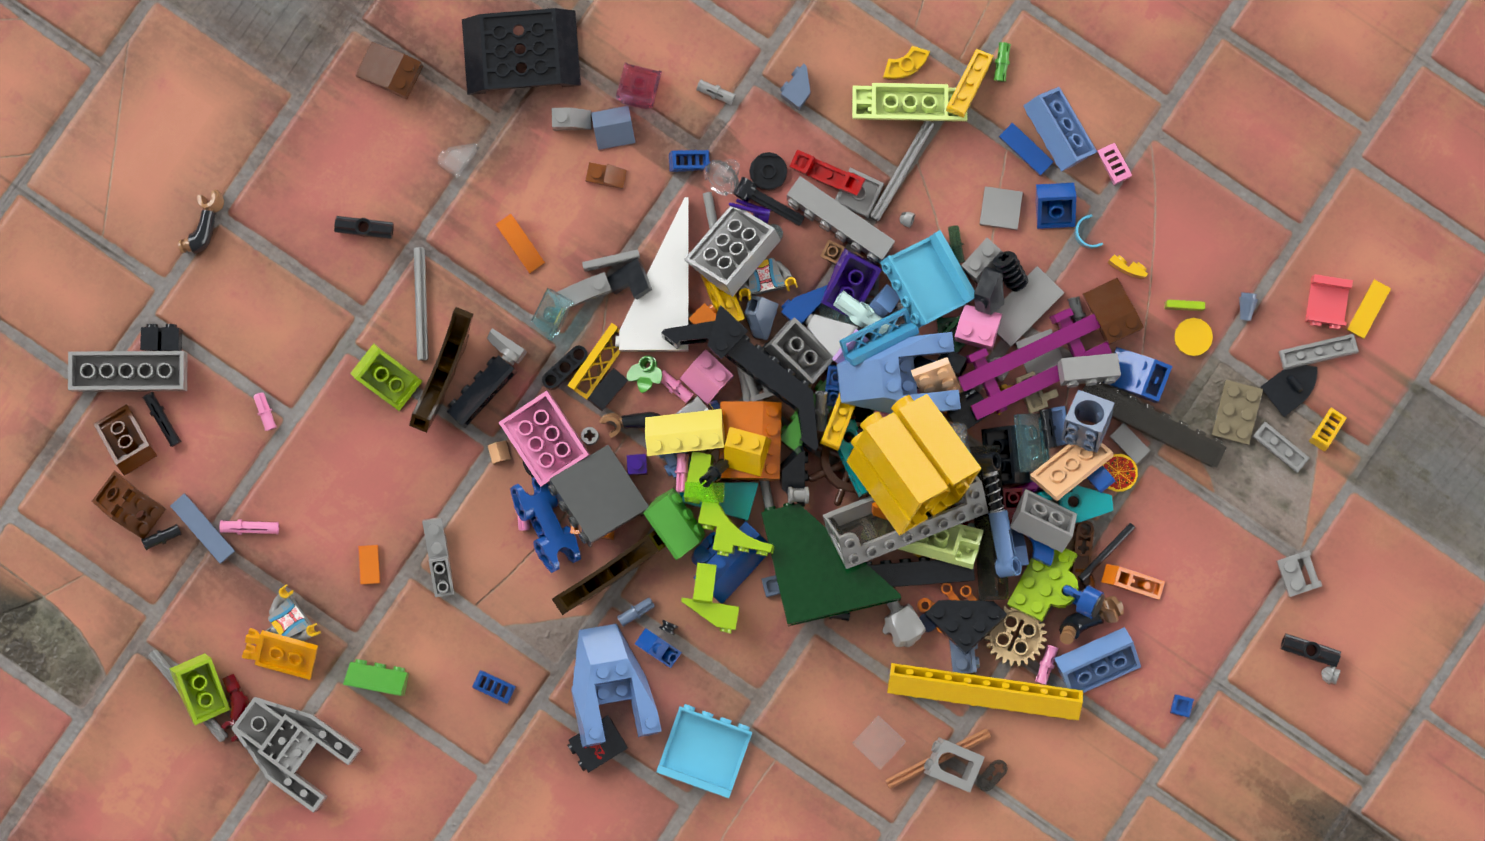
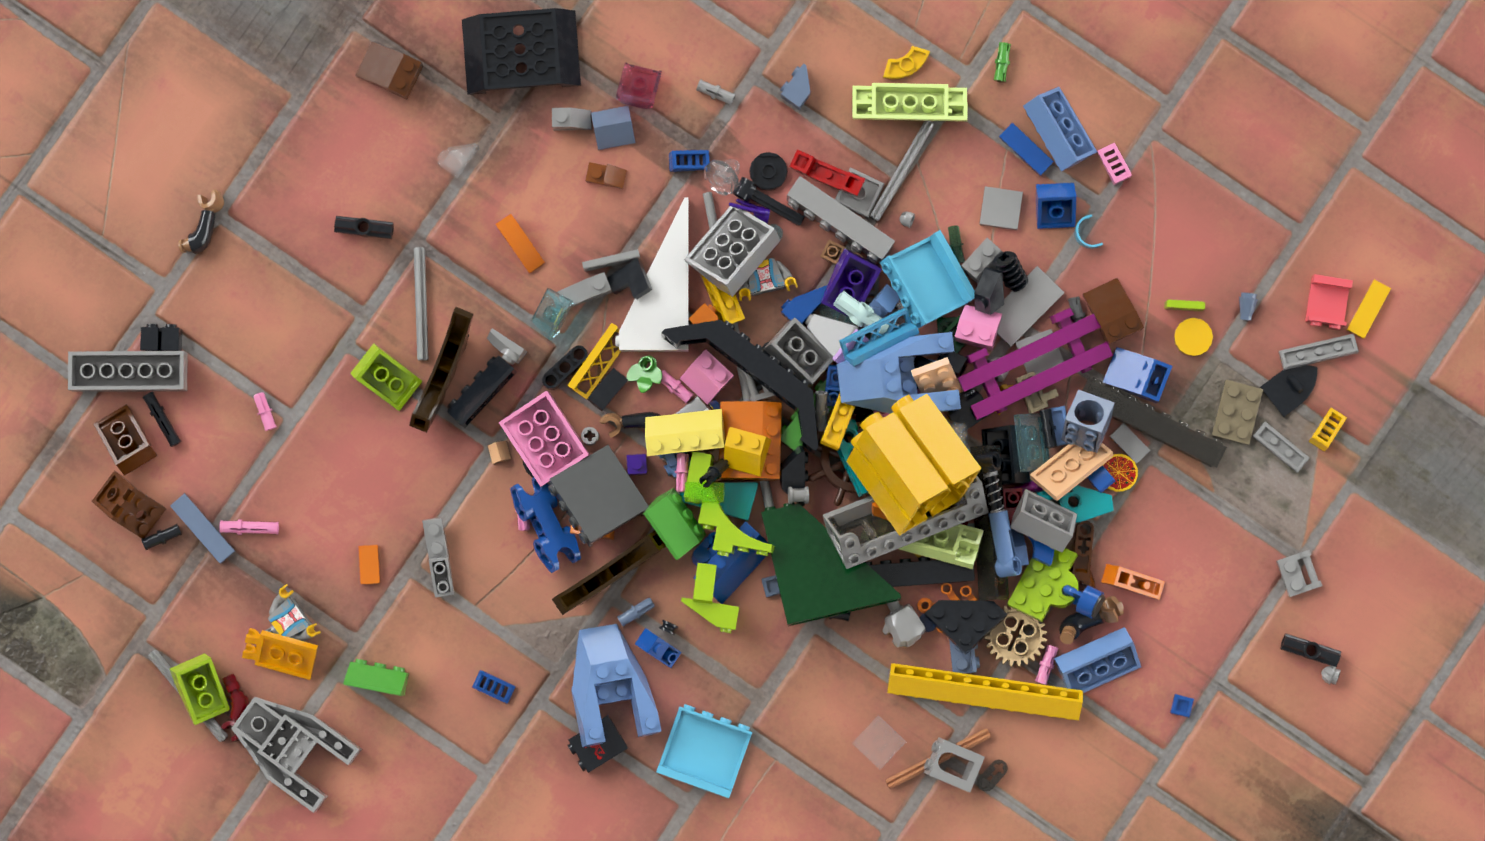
(725, 333): black wing -> none
(760, 316): sand blue slope -> none
(969, 83): yellow tile -> none
(1089, 370): light grey brick -> none
(1106, 552): black piece -> none
(1134, 270): yellow slope -> none

